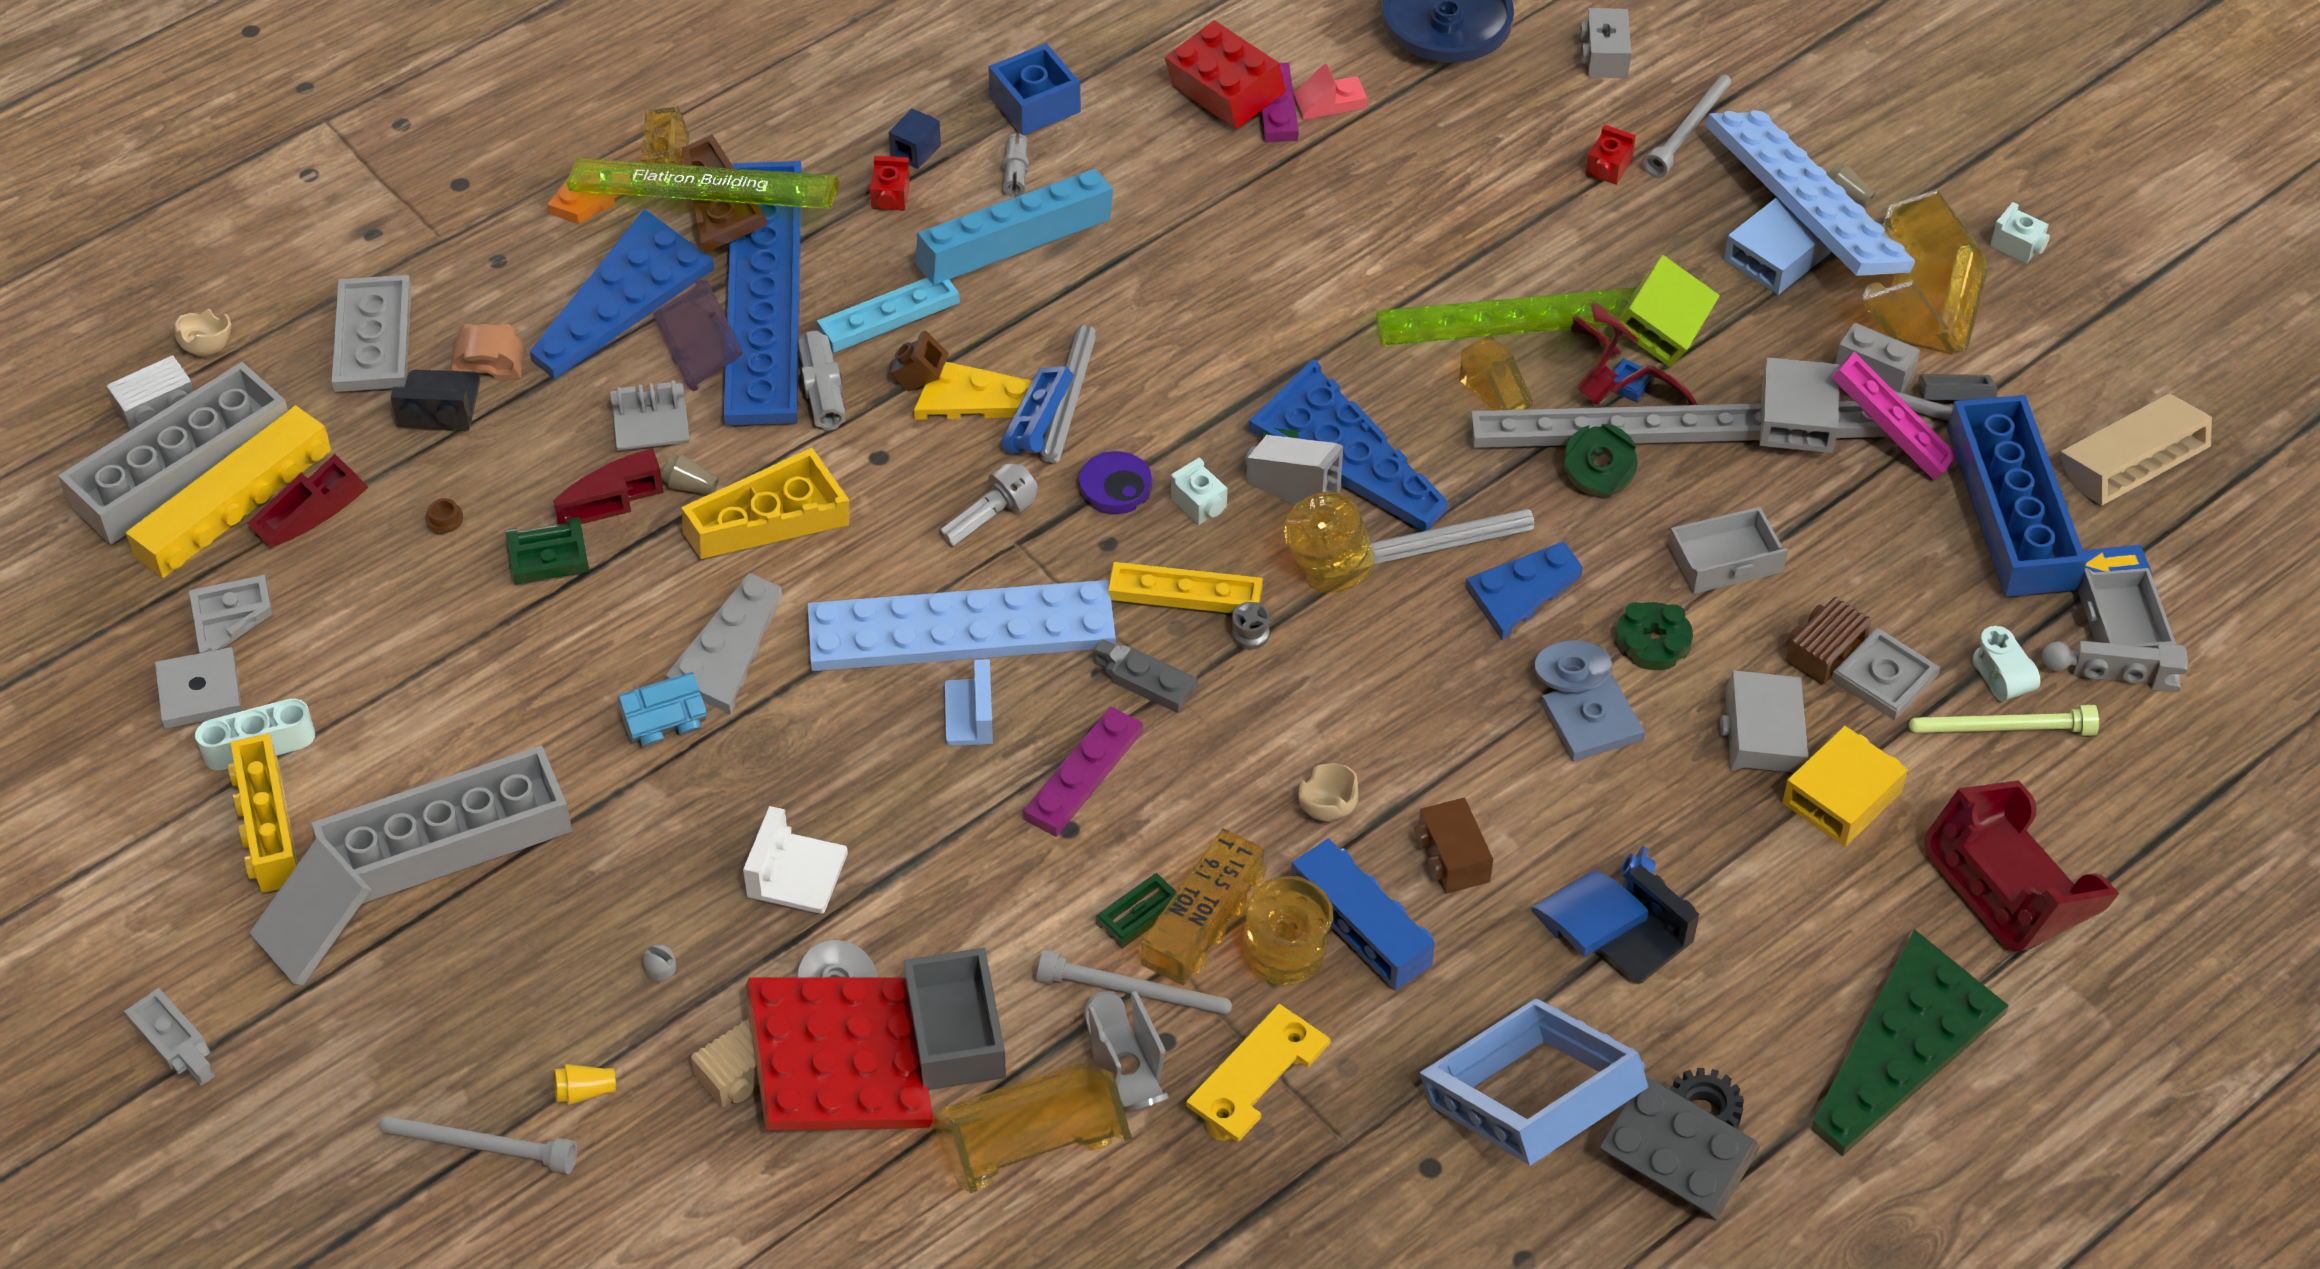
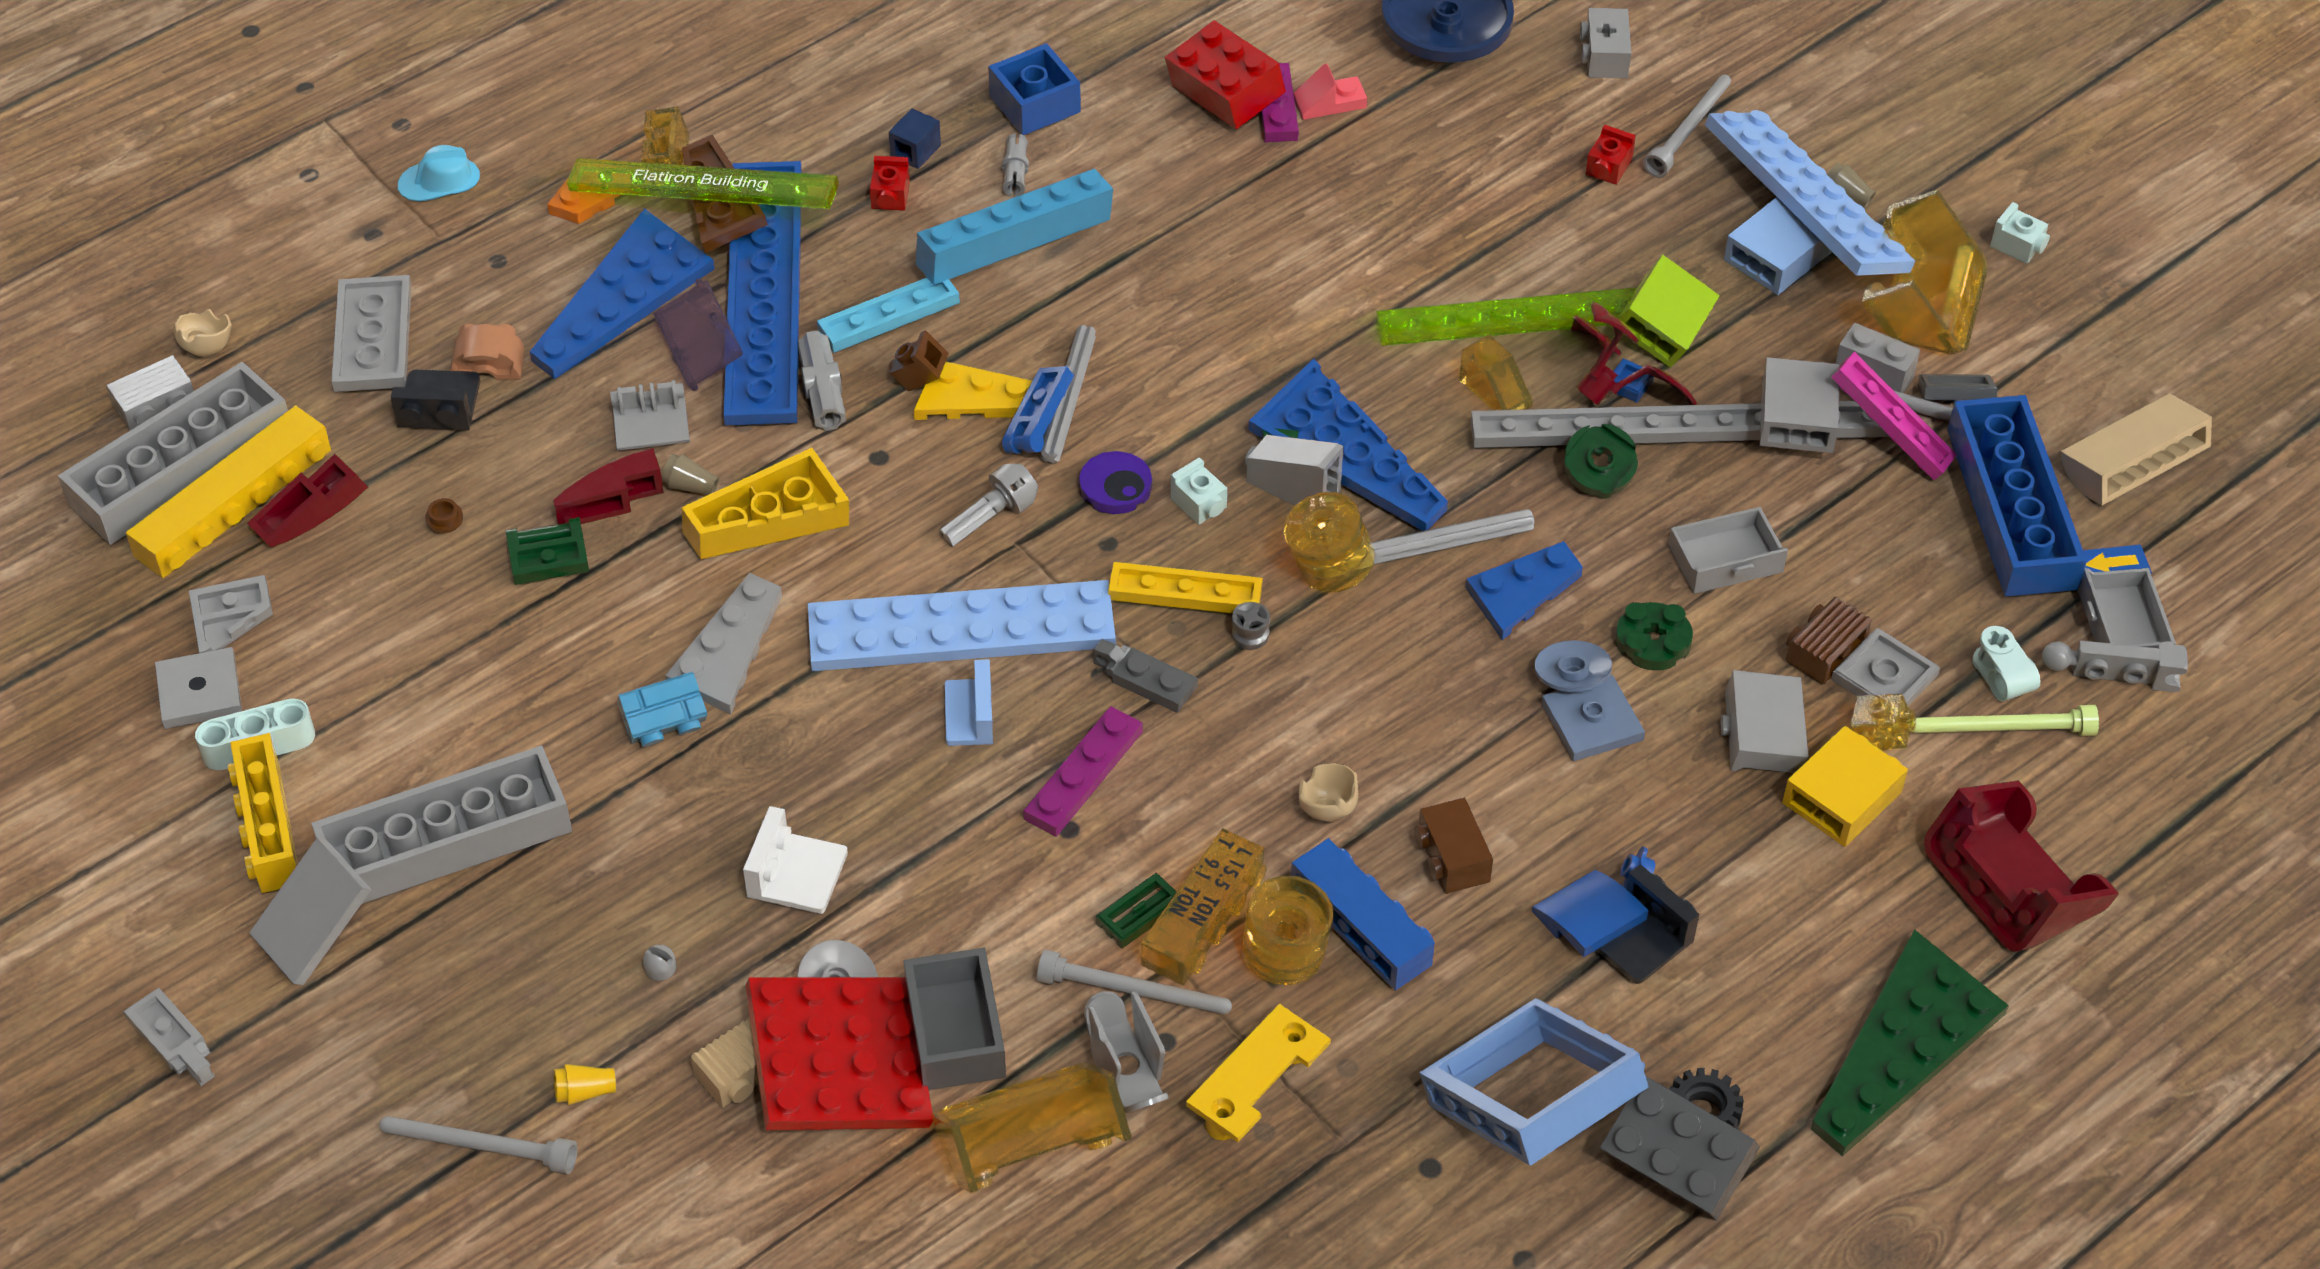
(439, 174): none -> medium azure piece
(1884, 720): none -> clear yellow brick

